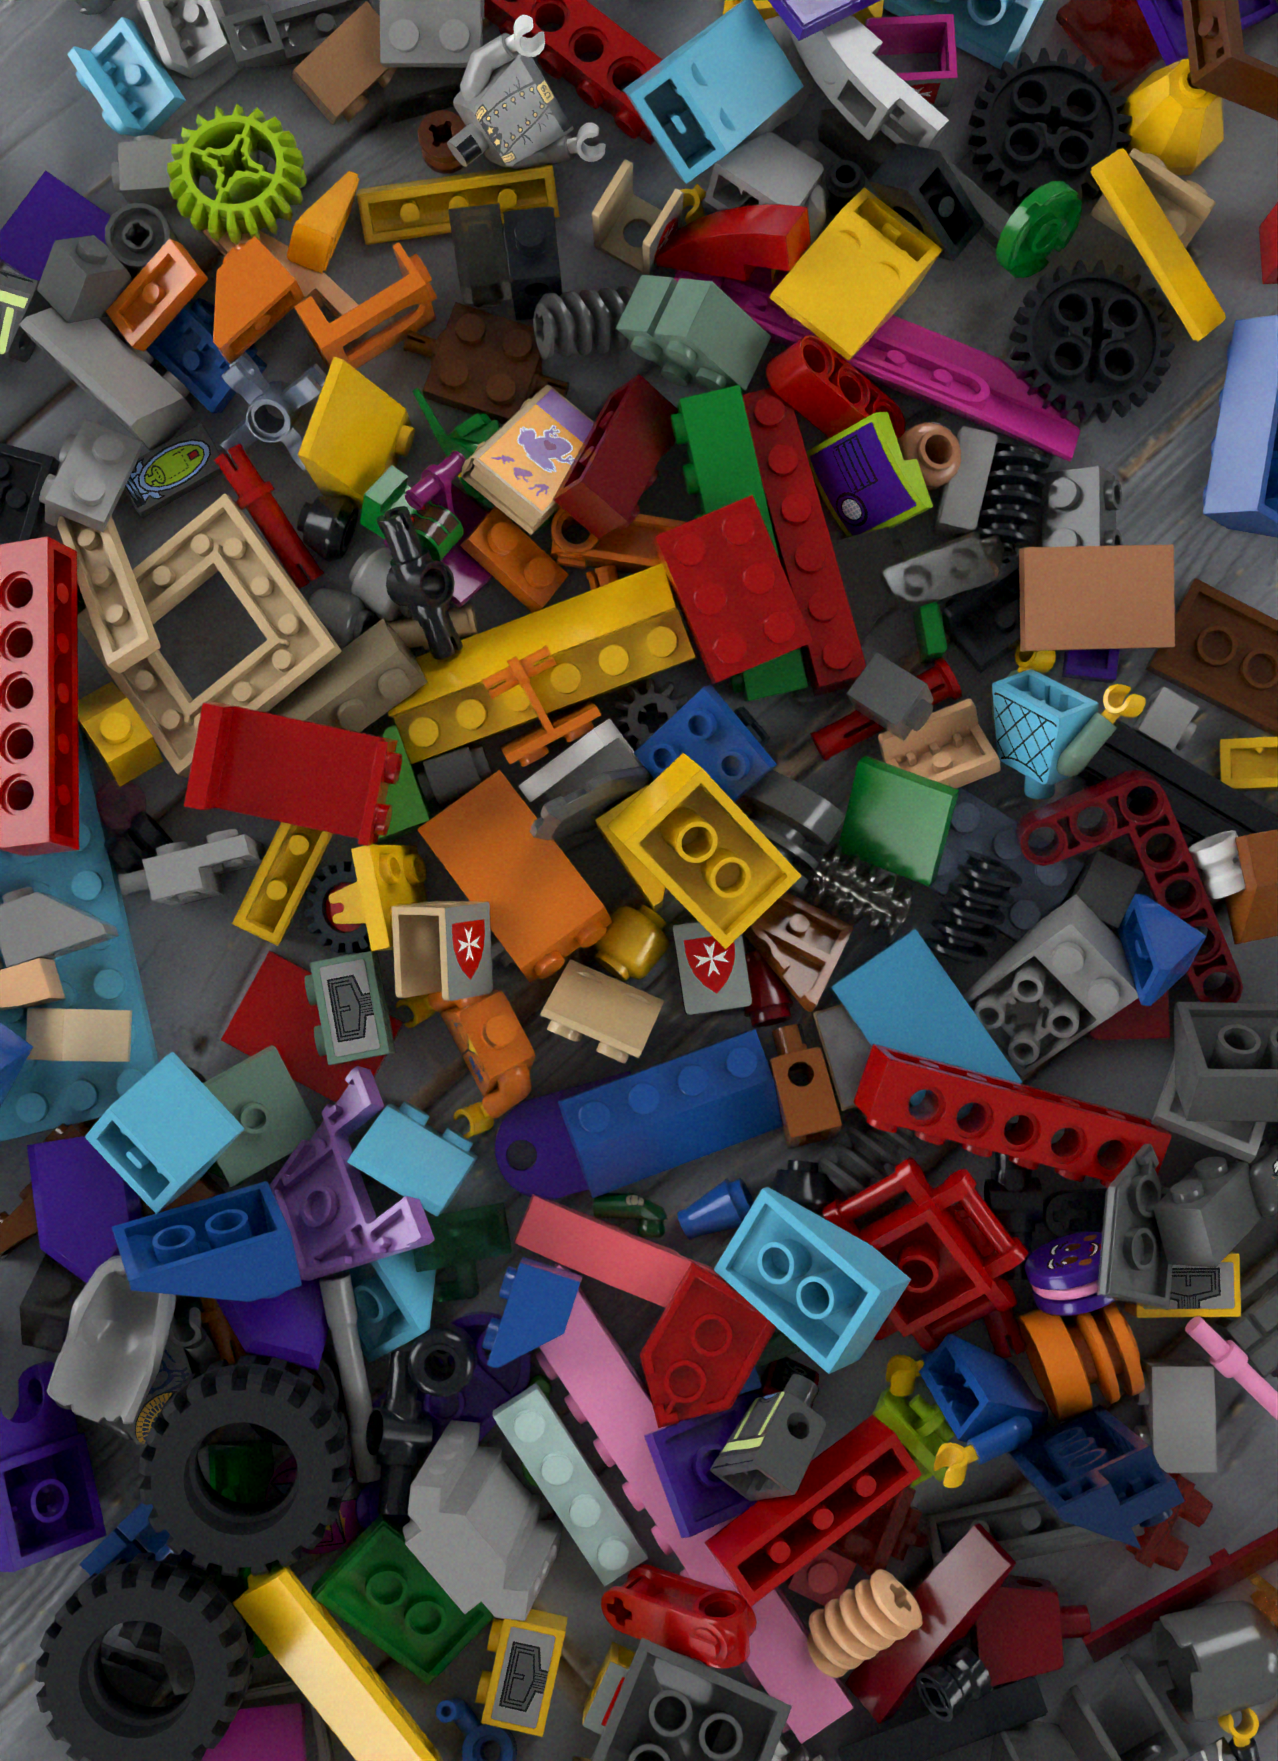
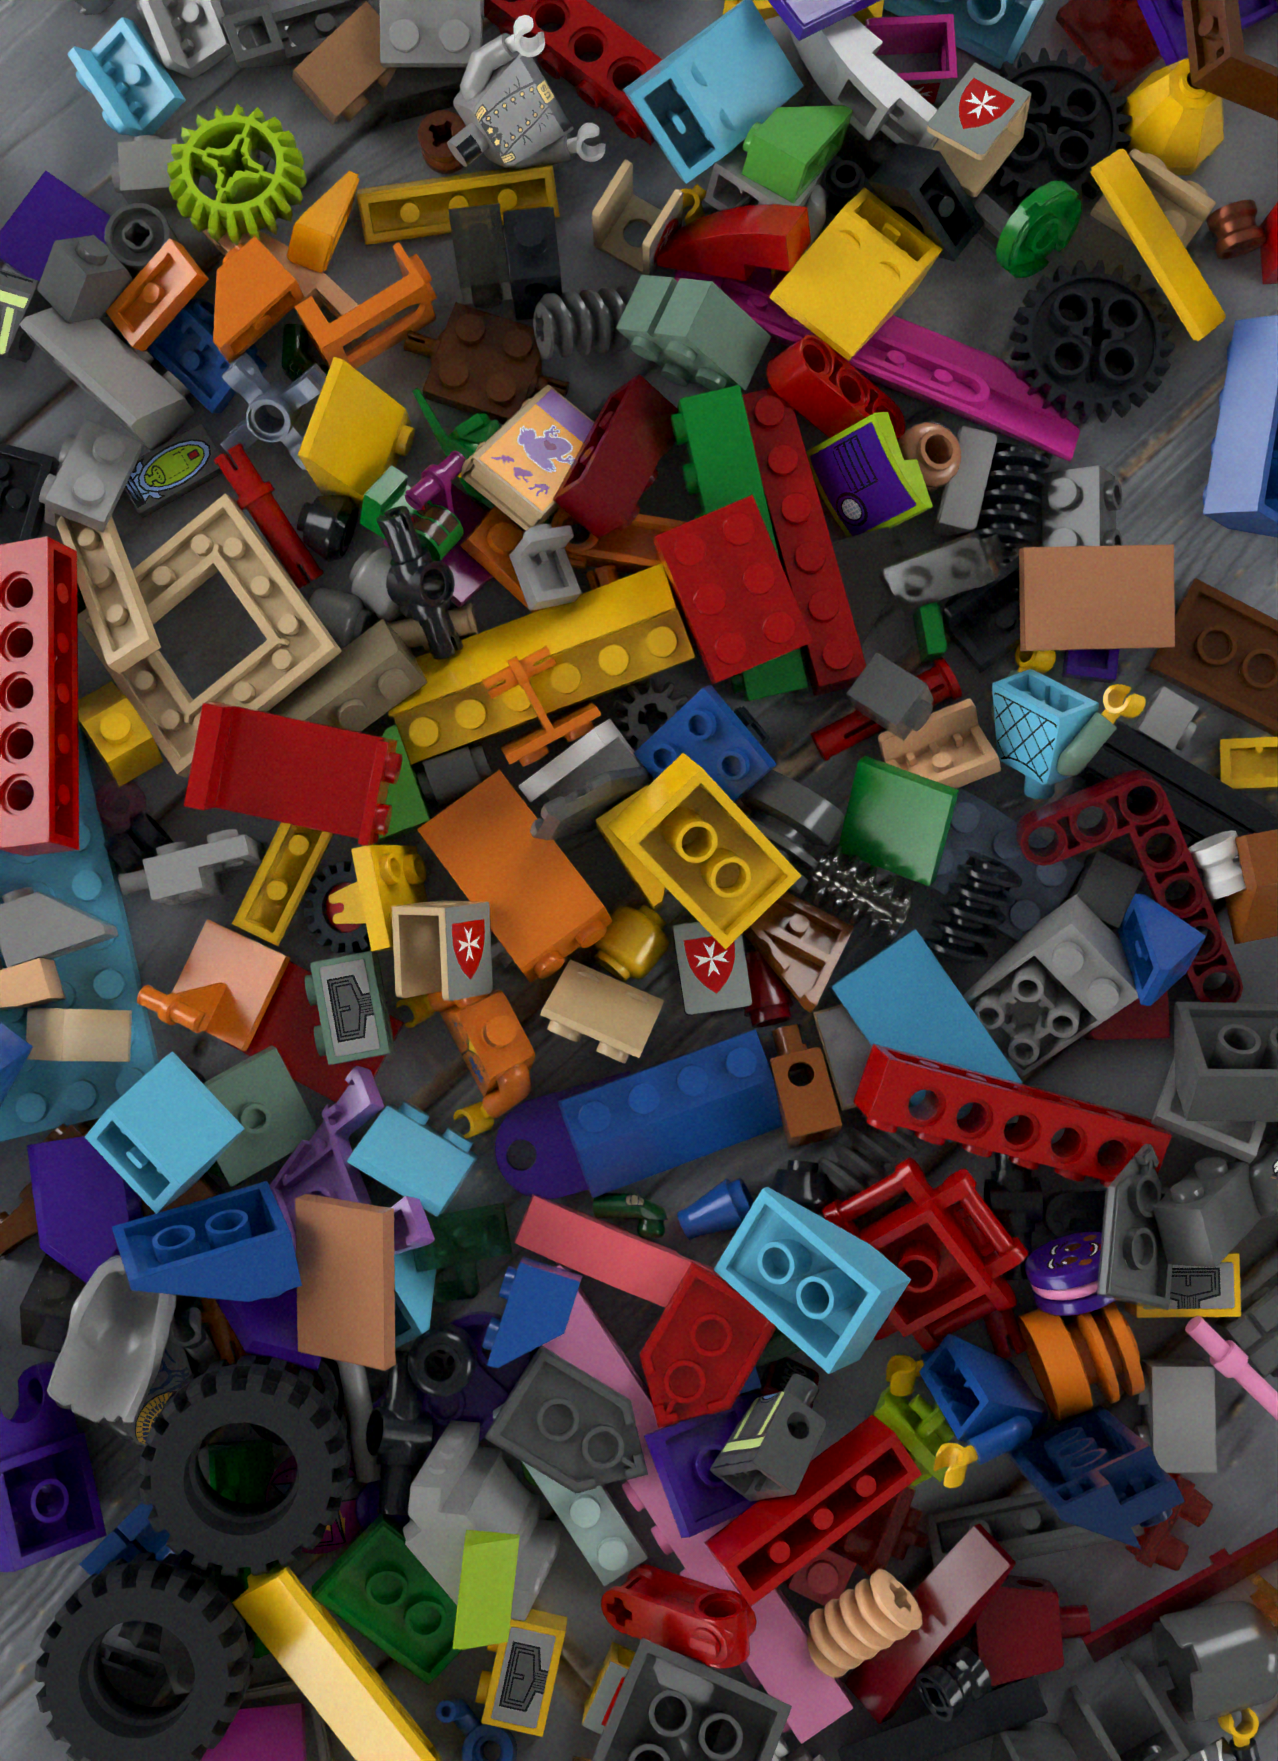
(221, 986): none -> orange plate
(294, 352): none -> dark green arm
(346, 1281): none -> nougat tile
(485, 1589): none -> lime slope
(545, 567): none -> light grey bracket
(569, 1426): none -> dark grey tile
(794, 147): none -> bright green slope
(979, 126): none -> piece
(1236, 229): none -> copper wheel

